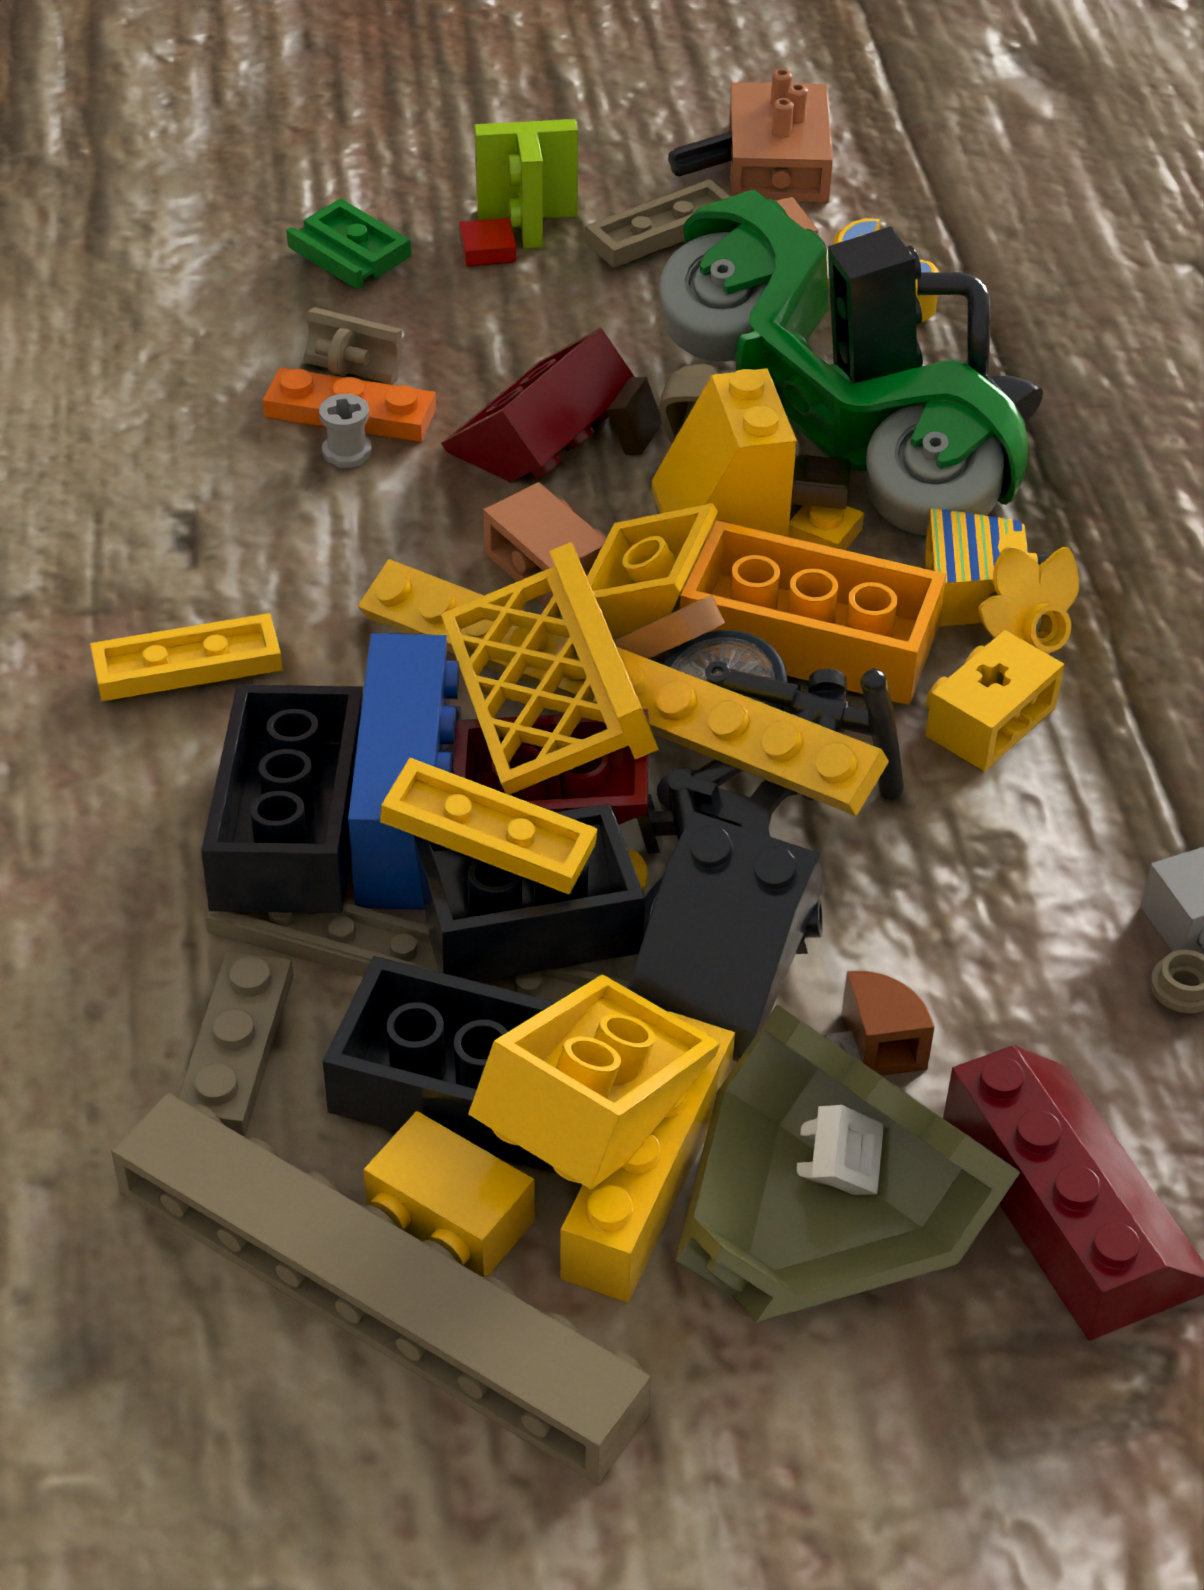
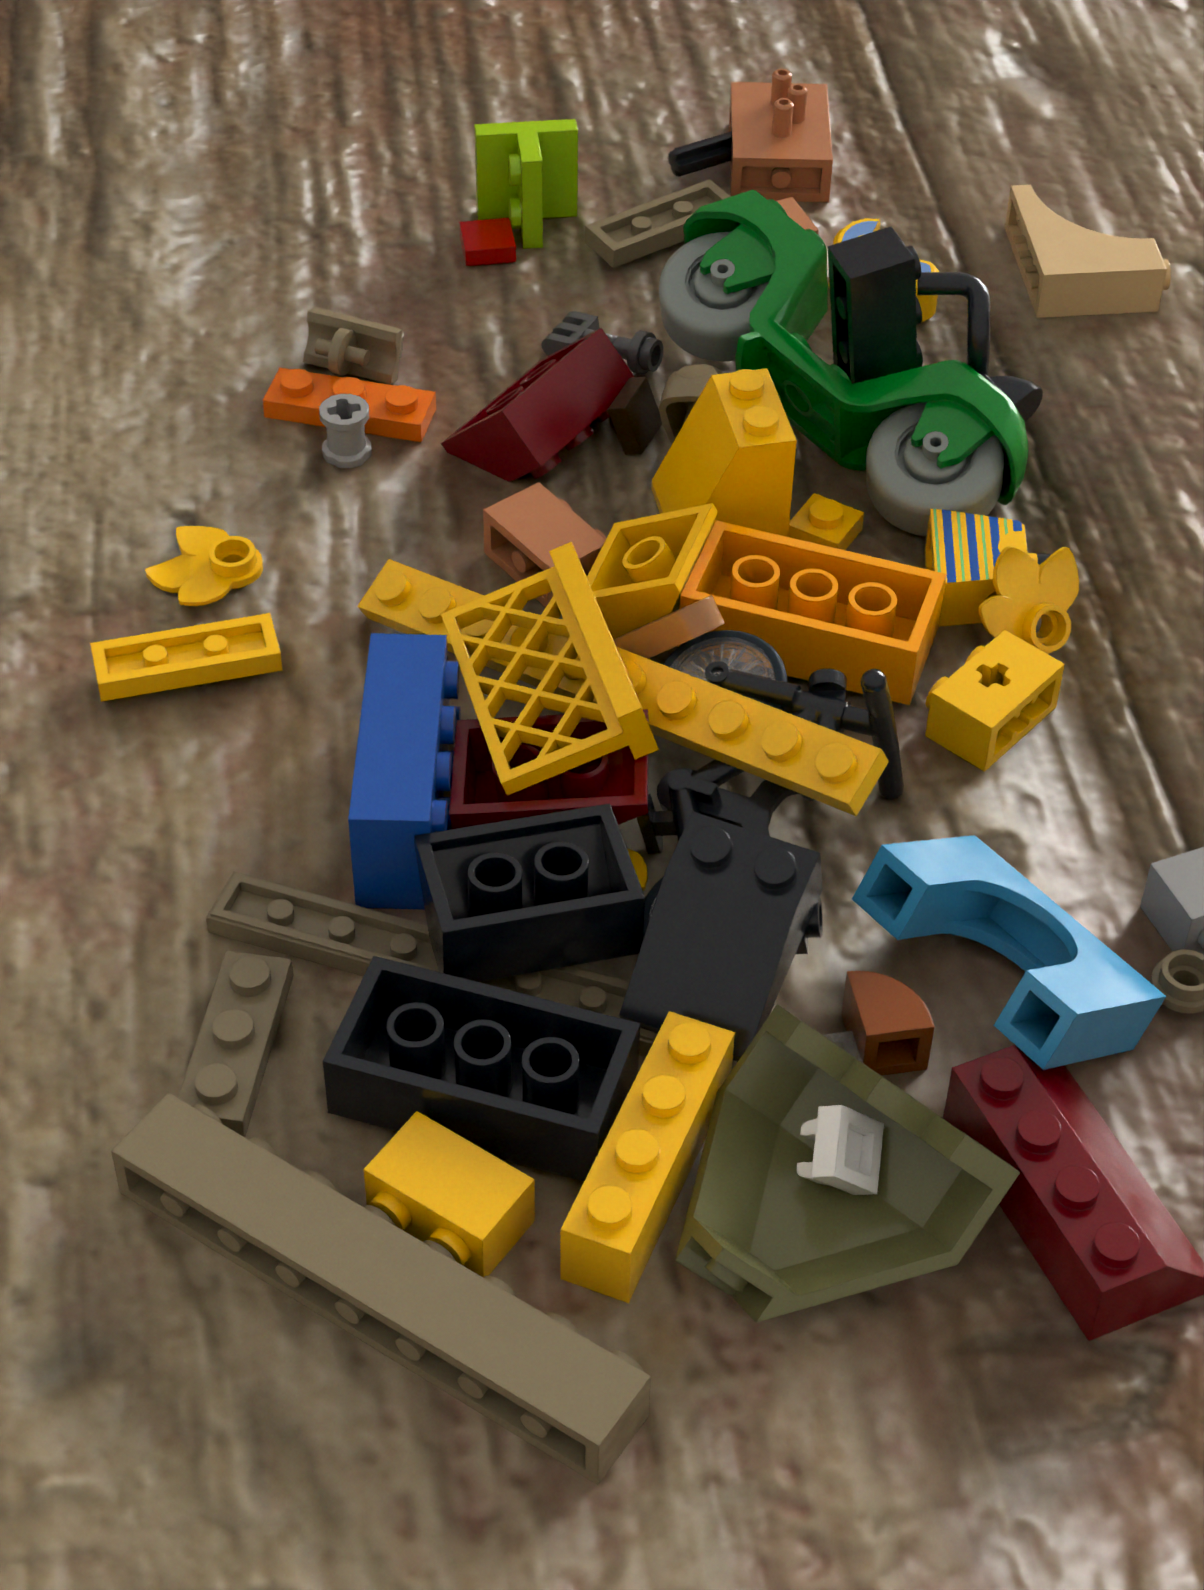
(208, 565): none -> yellow plate
(283, 801): black brick -> none
(349, 243): green plate -> none
(488, 825): yellow plate -> none
(589, 1079): yellow slope -> none
(642, 351): none -> dark grey hinge
(821, 481): dark brown tile -> none
(1075, 991): none -> dark azure arch
(1080, 269): none -> tan arch

